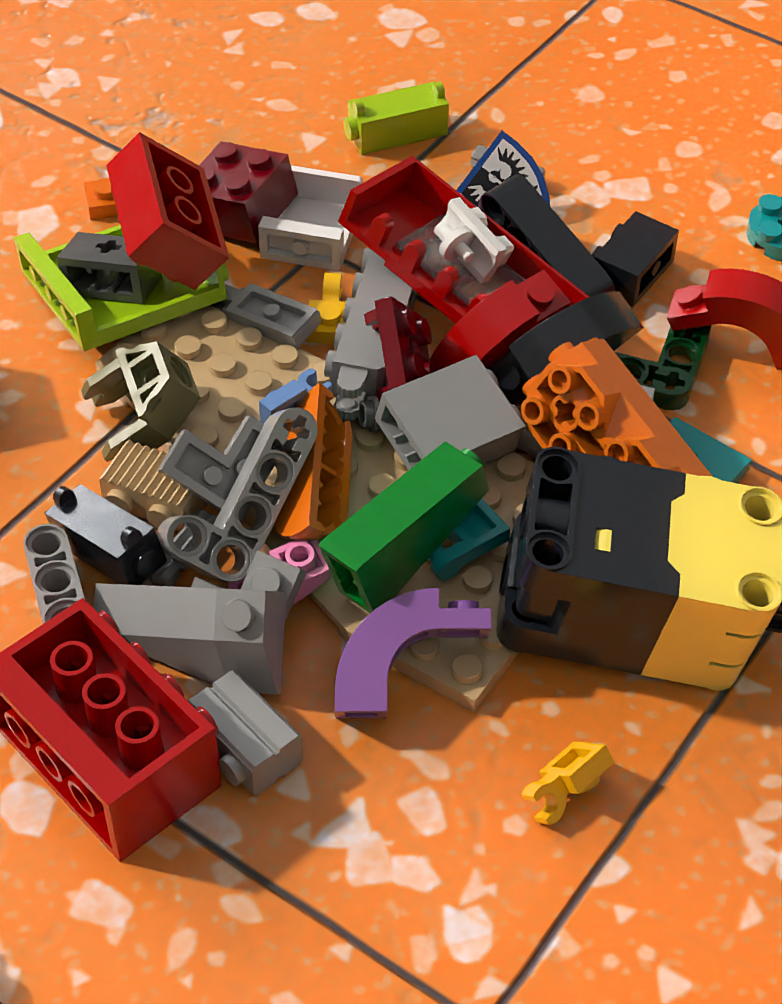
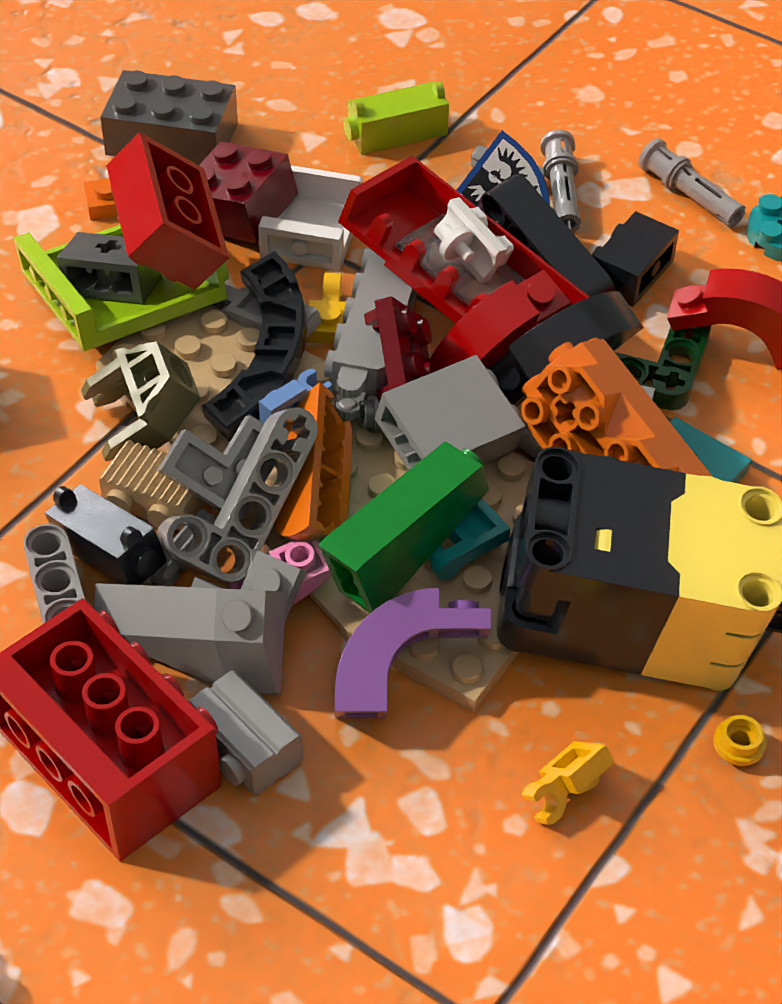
(172, 110): none -> dark grey brick
(276, 351): none -> black tile
(561, 169): none -> light grey pin
(679, 174): none -> light grey pin
(741, 729): none -> yellow plate

